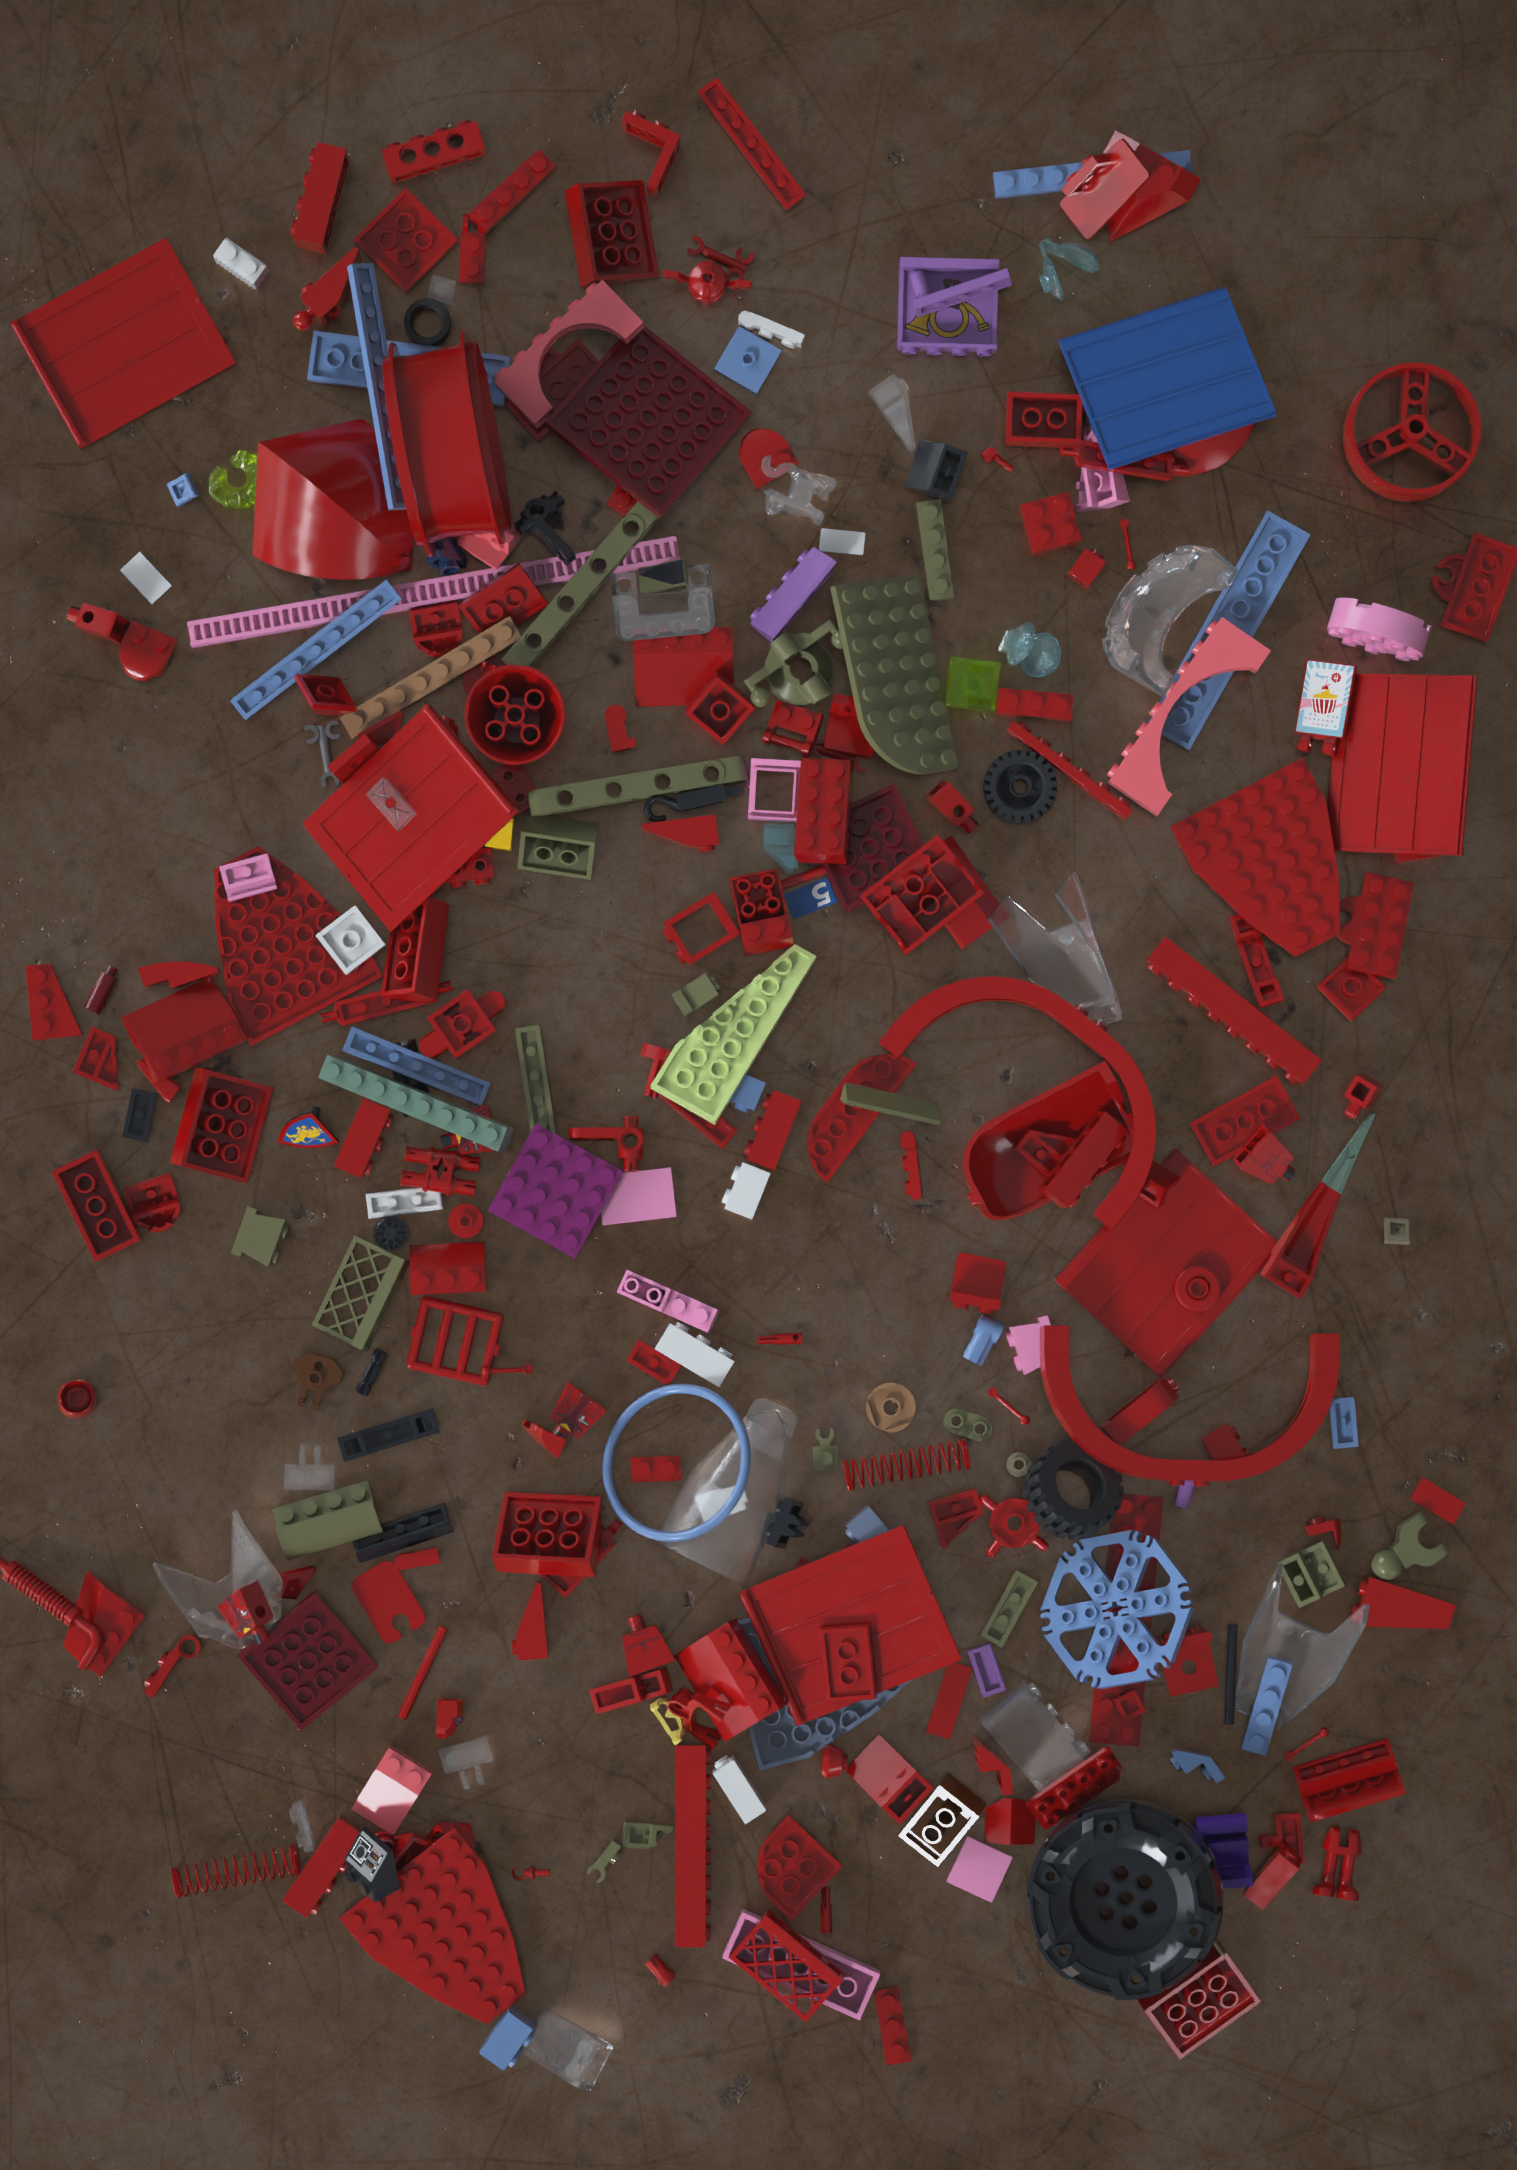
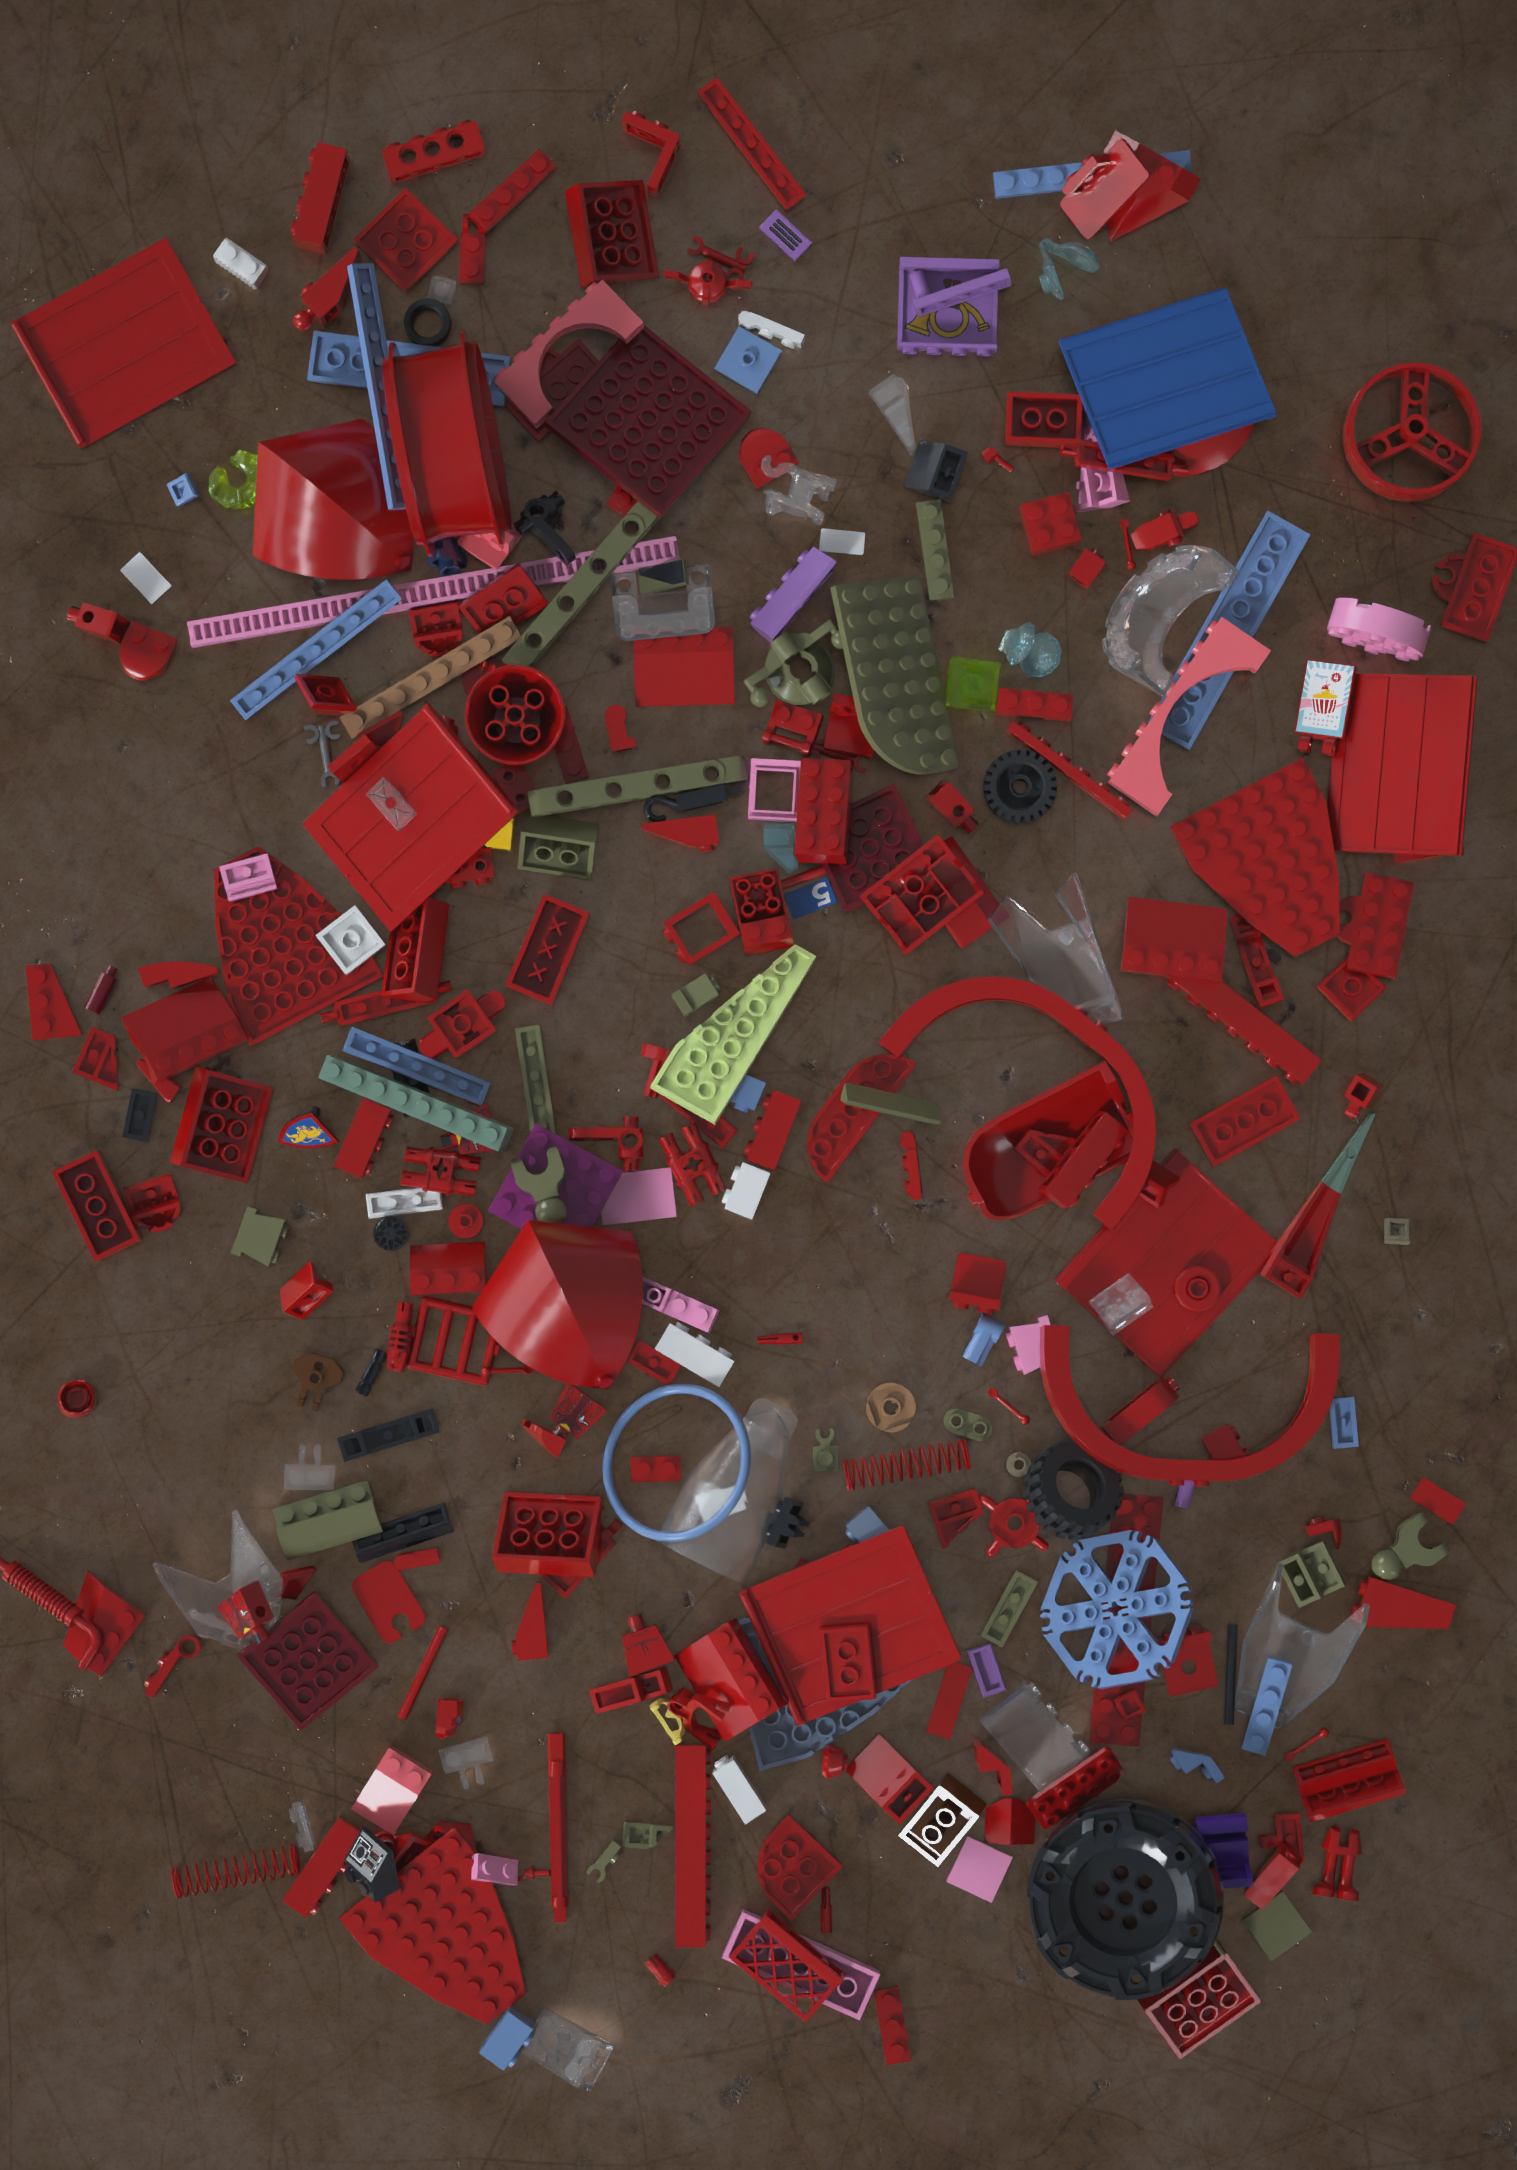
(304, 1292): none -> red panel
(376, 1308): olive fence -> none
(400, 1338): none -> red hinge
(495, 1869): none -> bright pink plate
(544, 1187): none -> olive piece
(547, 949): none -> red brick
(558, 1825): none -> red piece
(566, 1301): none -> red panel
(569, 753): none -> red plate
(705, 1167): none -> red pin
(719, 707): red brick -> none
(785, 235): none -> medium lavender tile
(1121, 1304): none -> clear bracket
(1164, 530): none -> red hinge
(1174, 940): none -> red piece
(1265, 1157): red torso -> none
(1277, 1926): none -> olive tile

